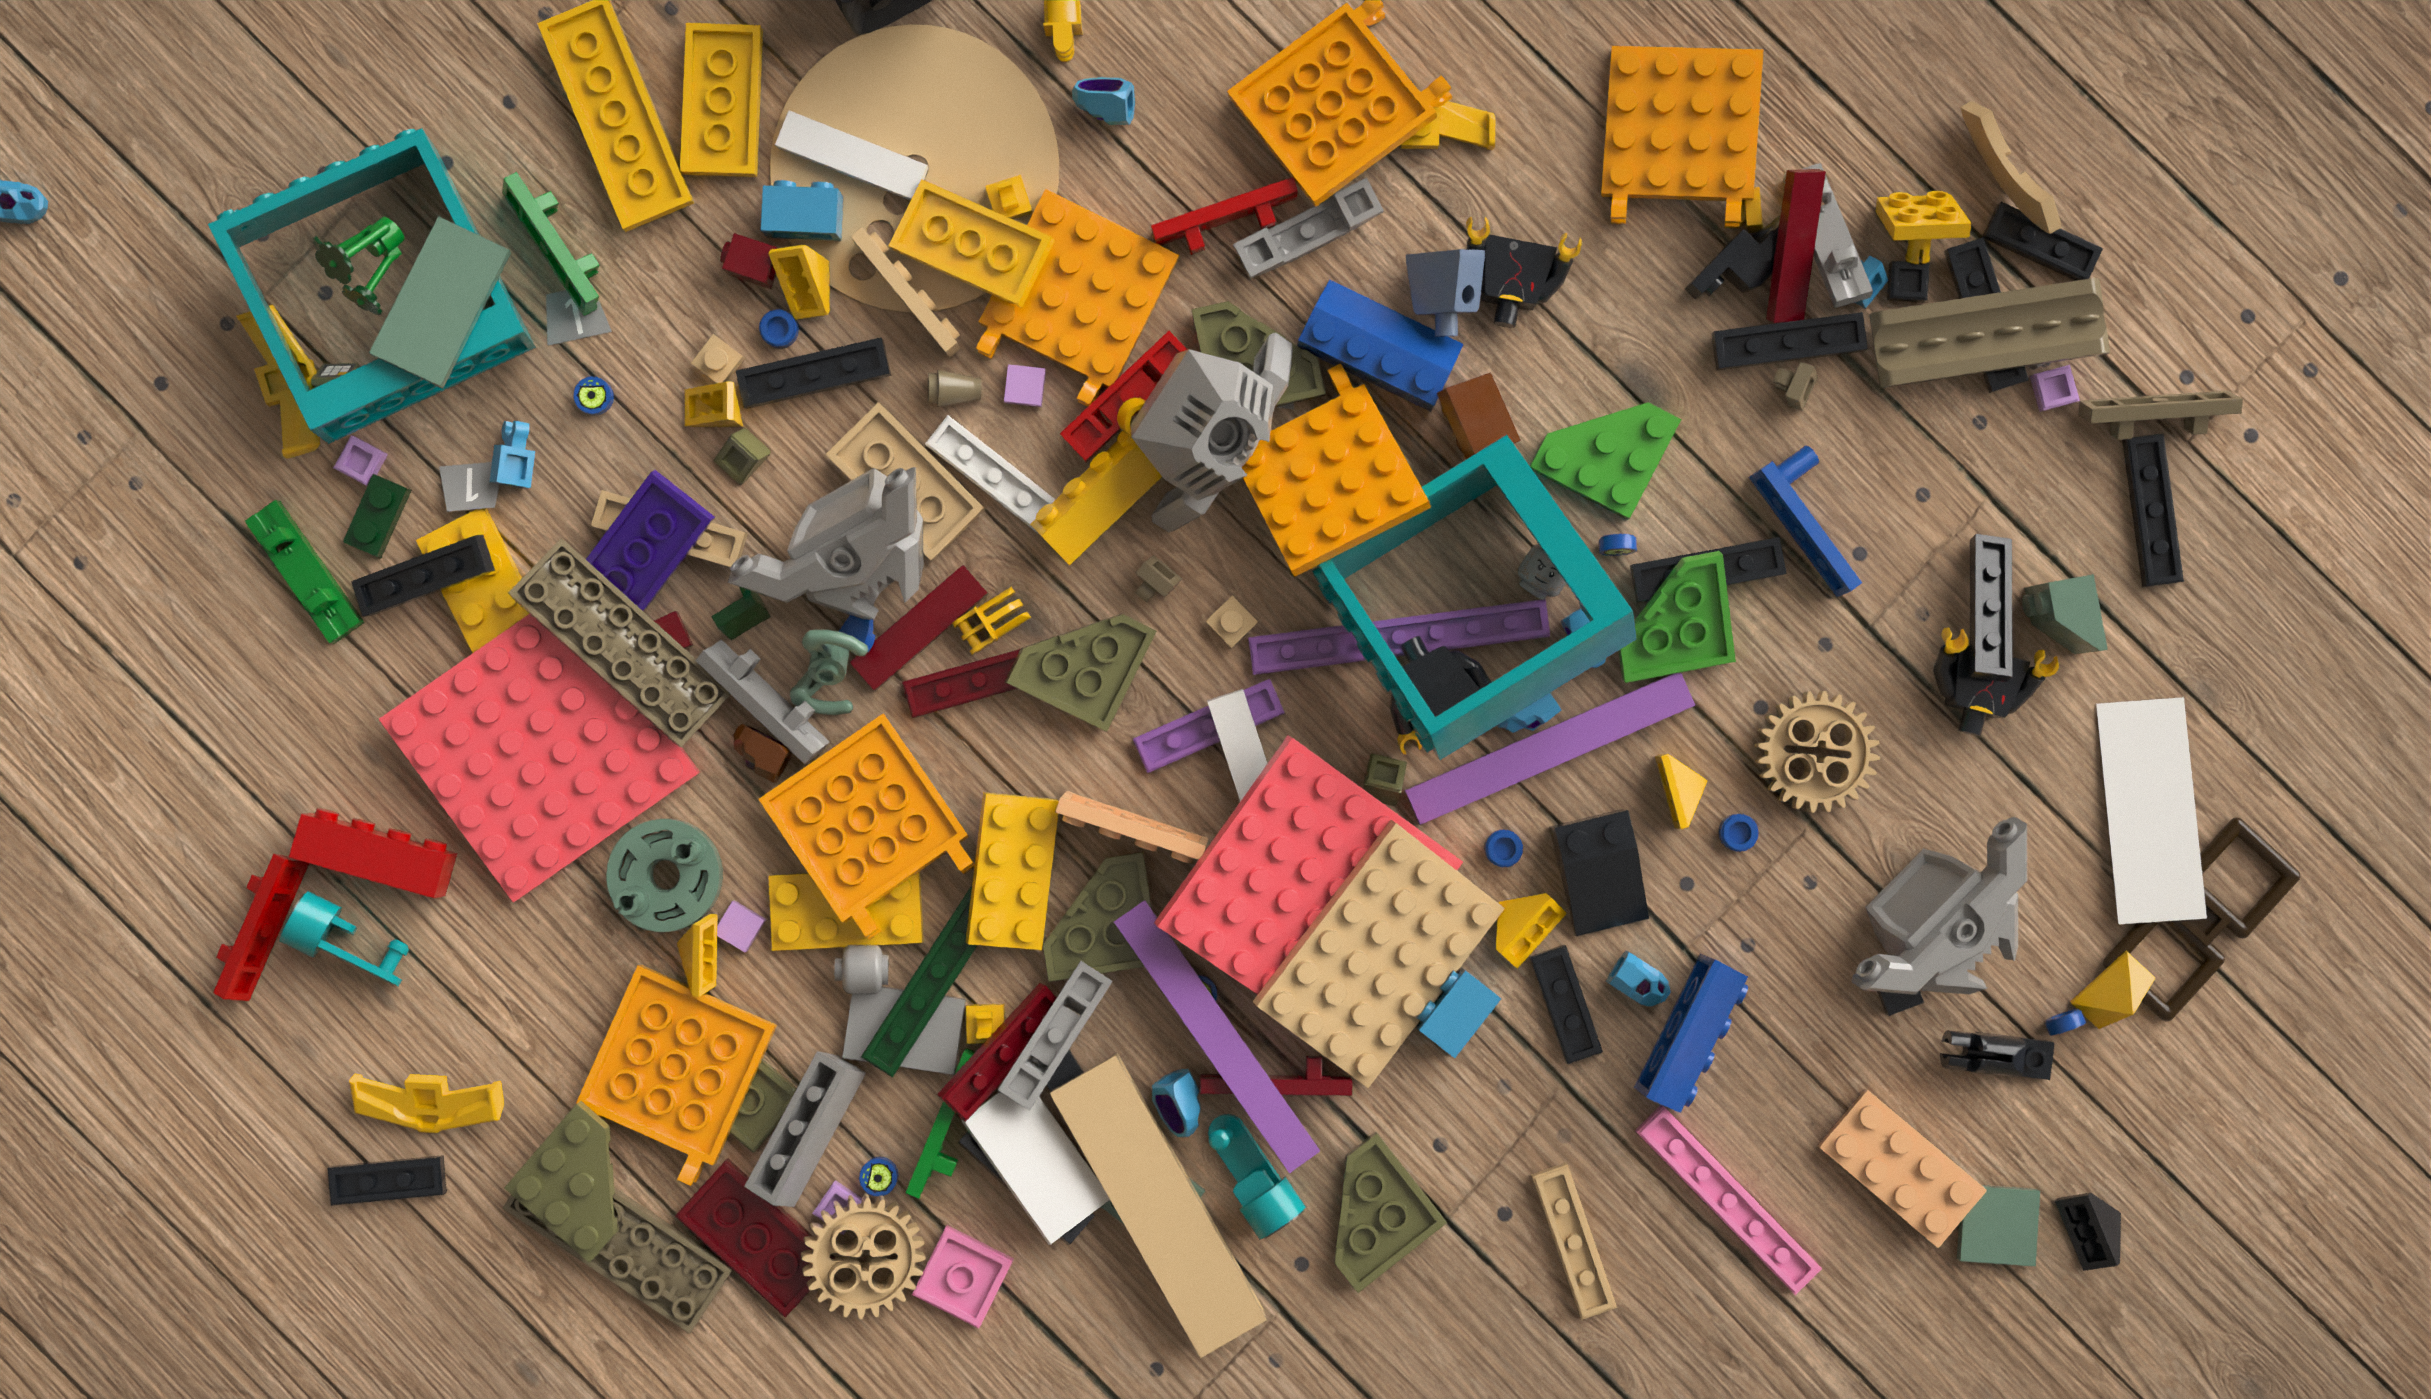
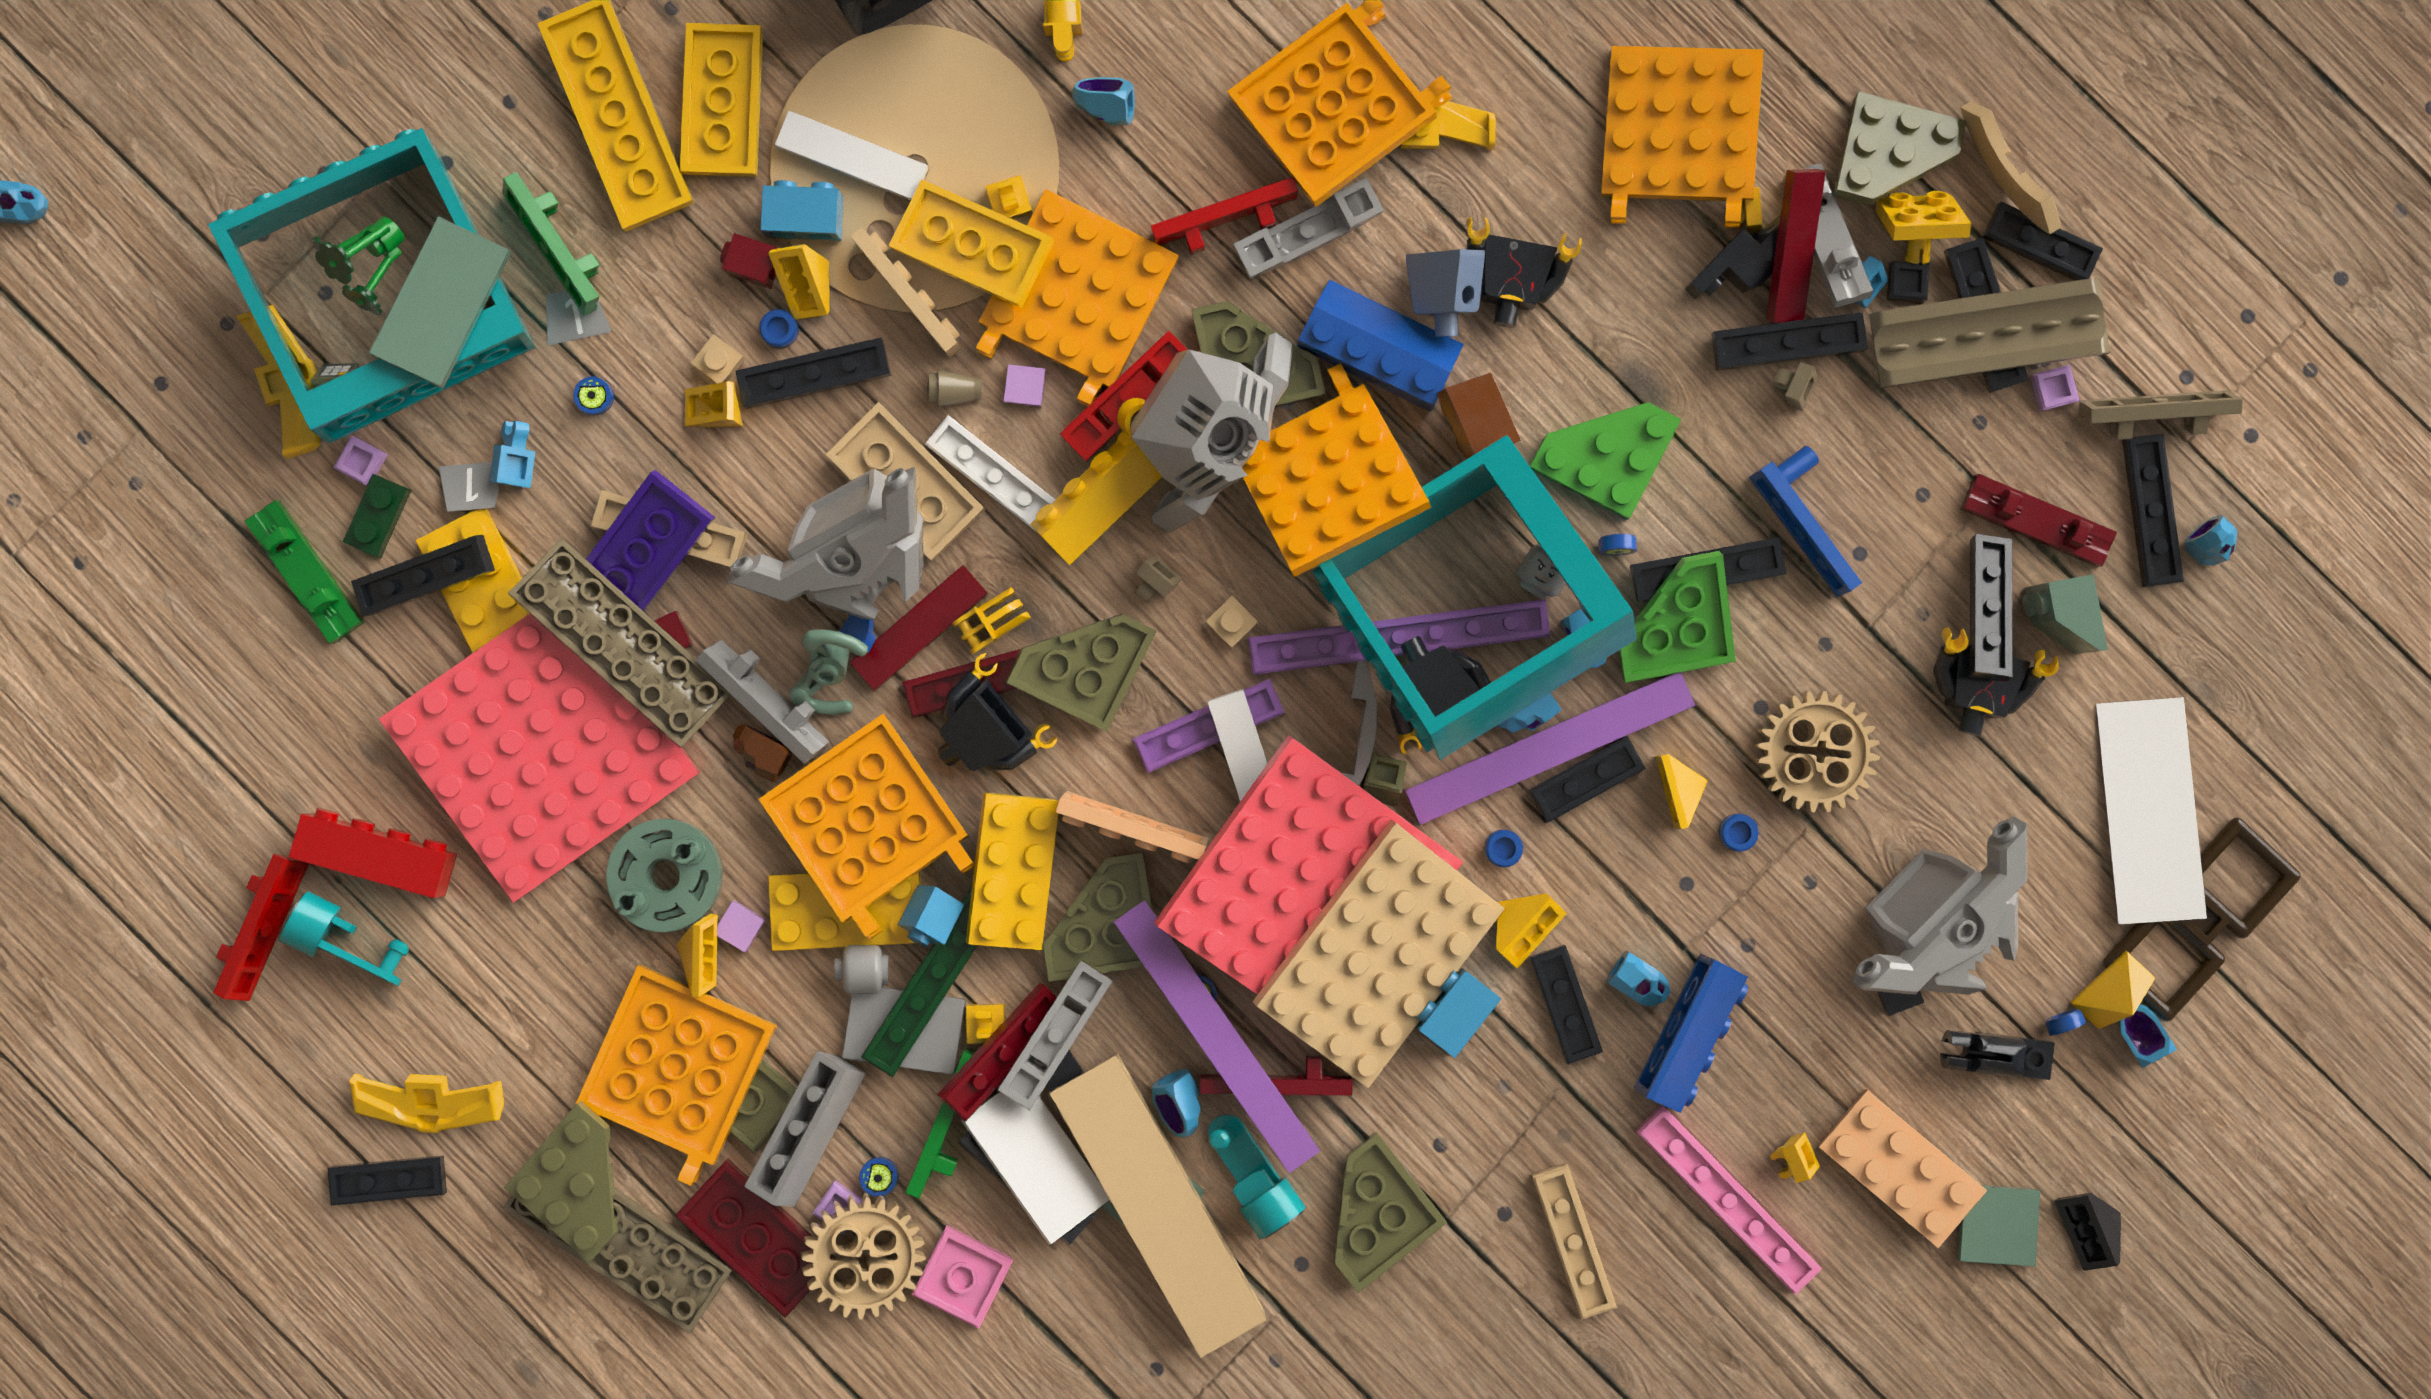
(741, 615): dark green tile -> none
(742, 455): olive slope -> none
(930, 915): none -> dark azure brick
(984, 728): none -> black torso
(1363, 690): none -> light grey slope
(1586, 779): none -> black tile
(1600, 871): black slope -> none
(1799, 1157): none -> yellow tile
(1892, 147): none -> plate
(2038, 520): none -> dark red hinge
(2146, 1036): none -> rock
(2212, 541): none -> dark azure rock

